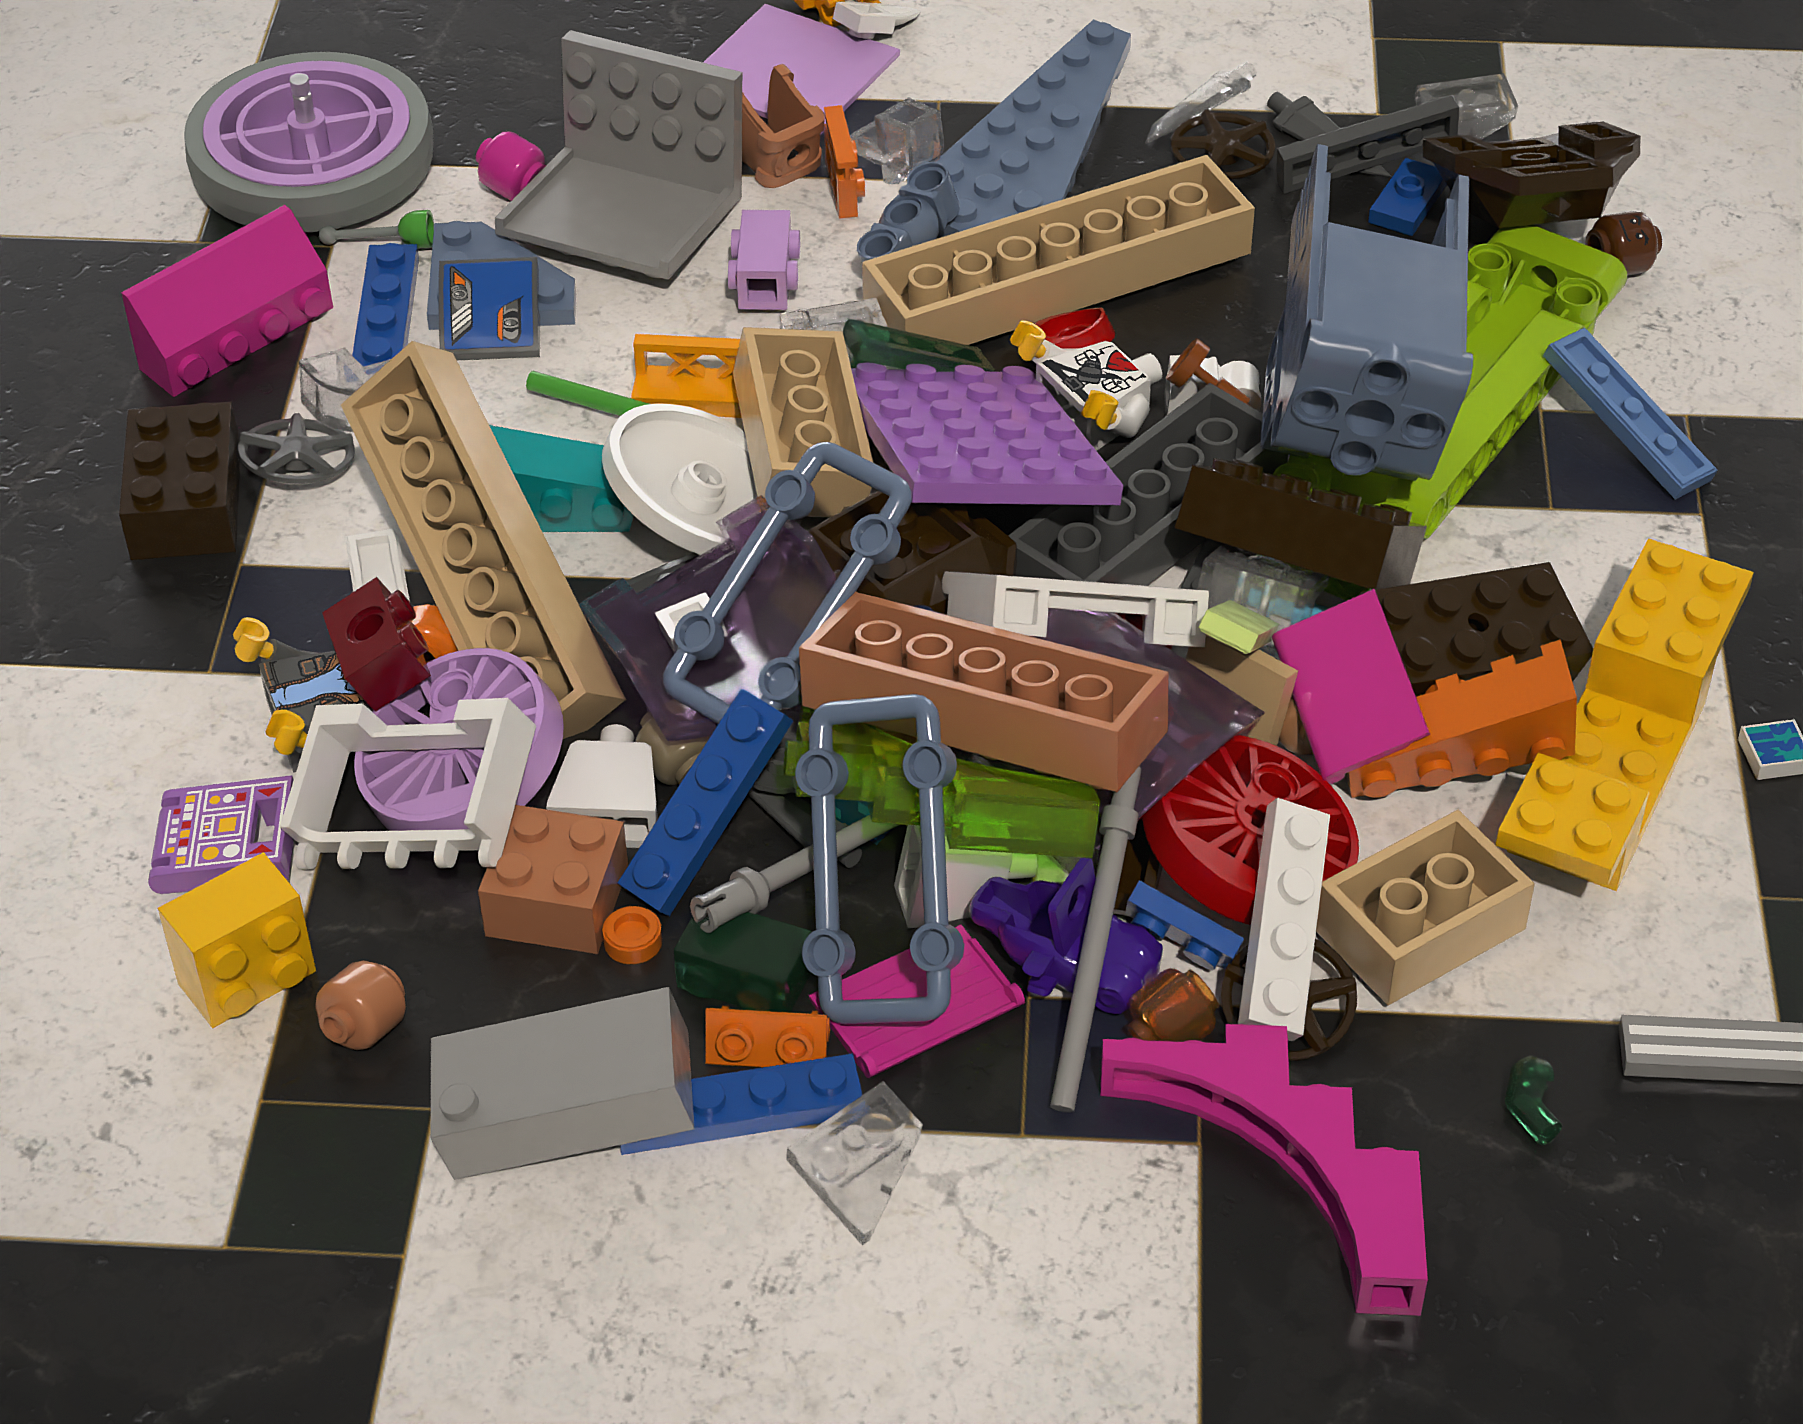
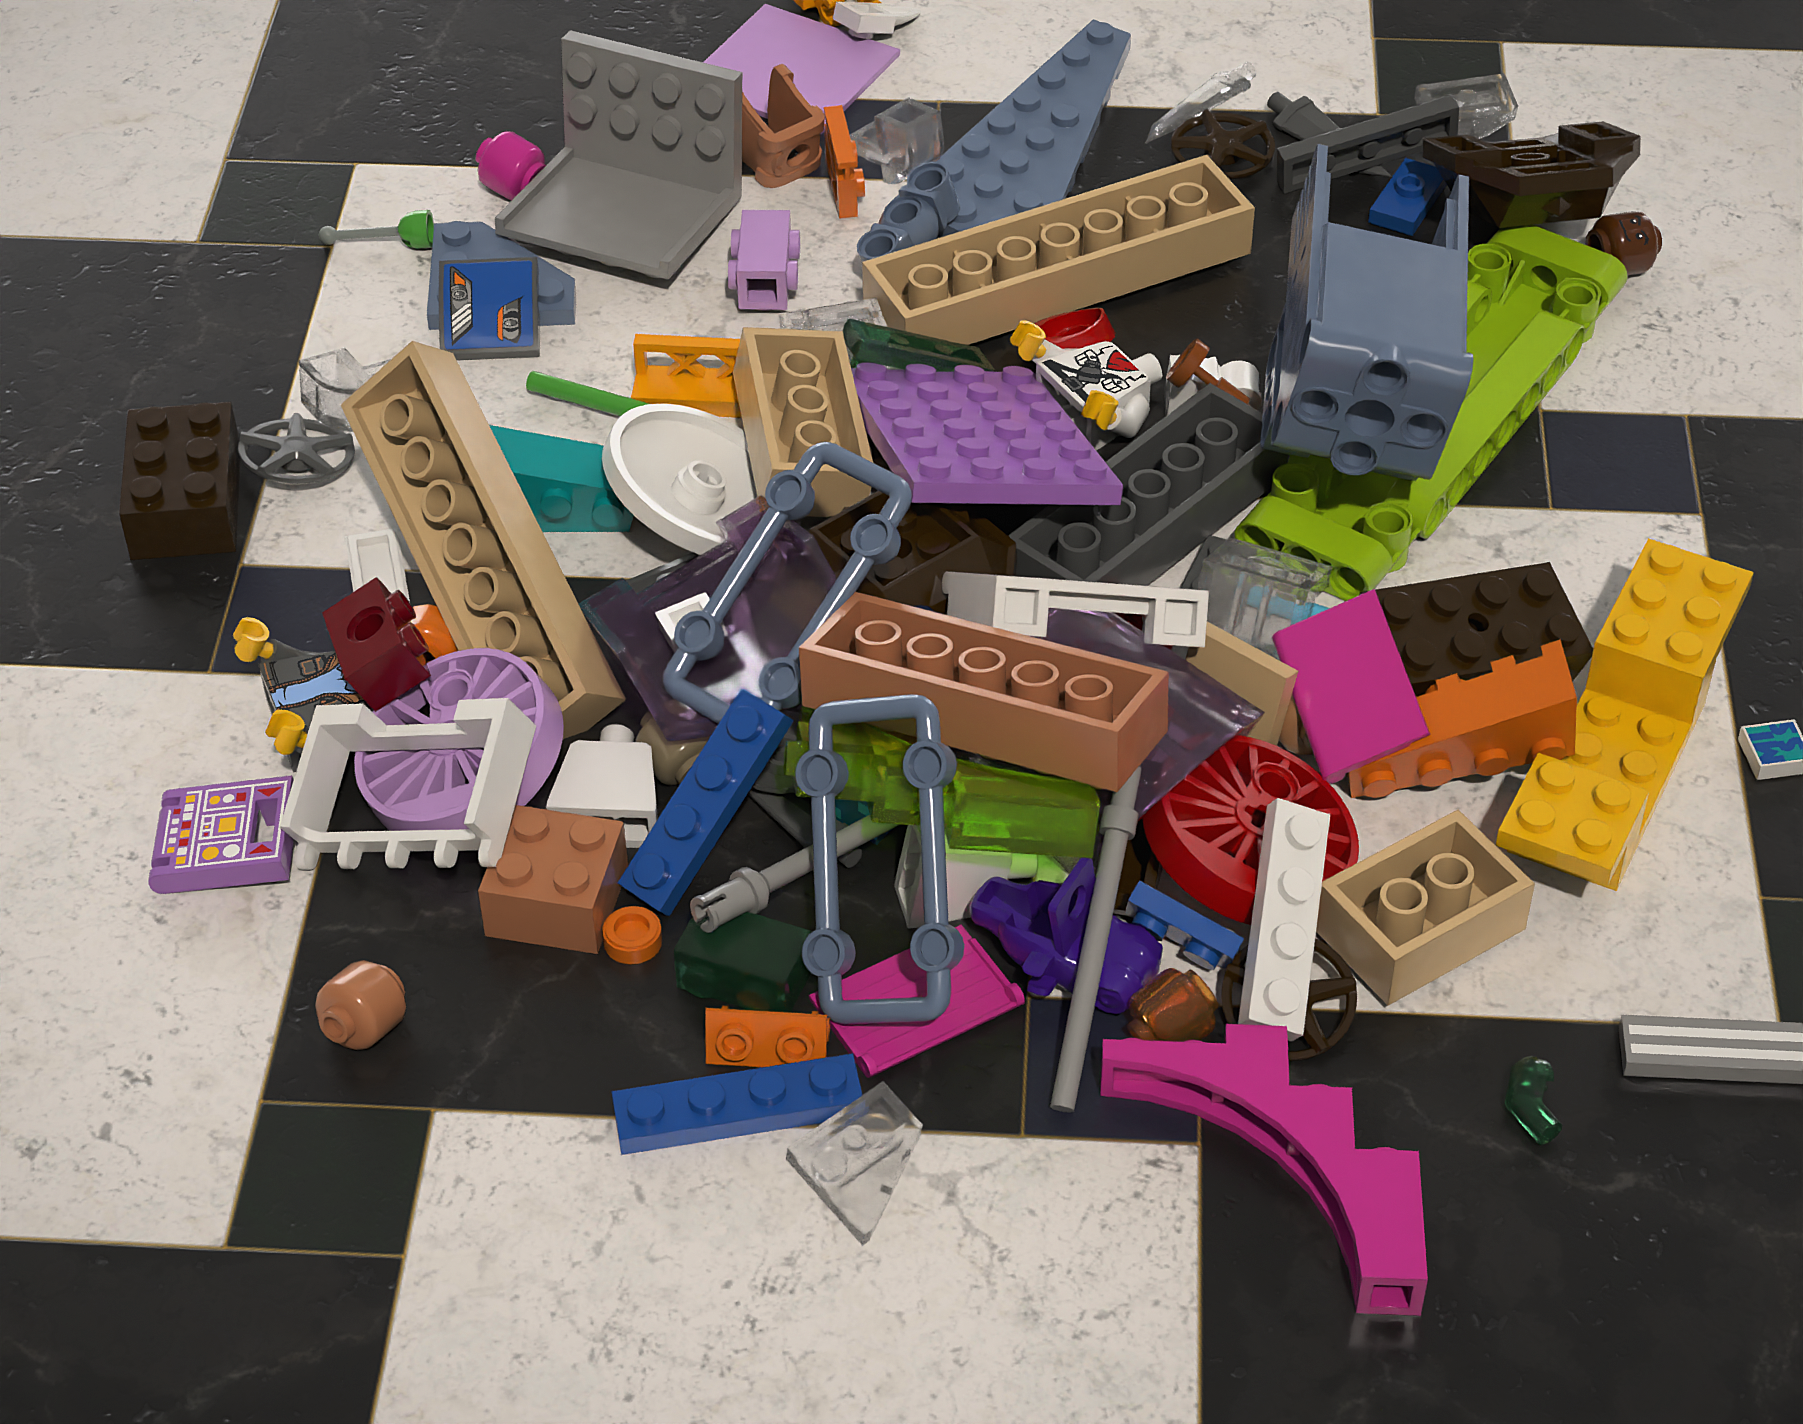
(226, 301): dark pink slope -> none
(237, 939): yellow brick -> none
(309, 133): wheel -> none
(386, 302): blue plate -> none
(561, 1083): light grey brick -> none
(1238, 626): yellowish green tile -> none
(1301, 527): dark brown brick -> none
(1630, 413): medium blue tile -> none

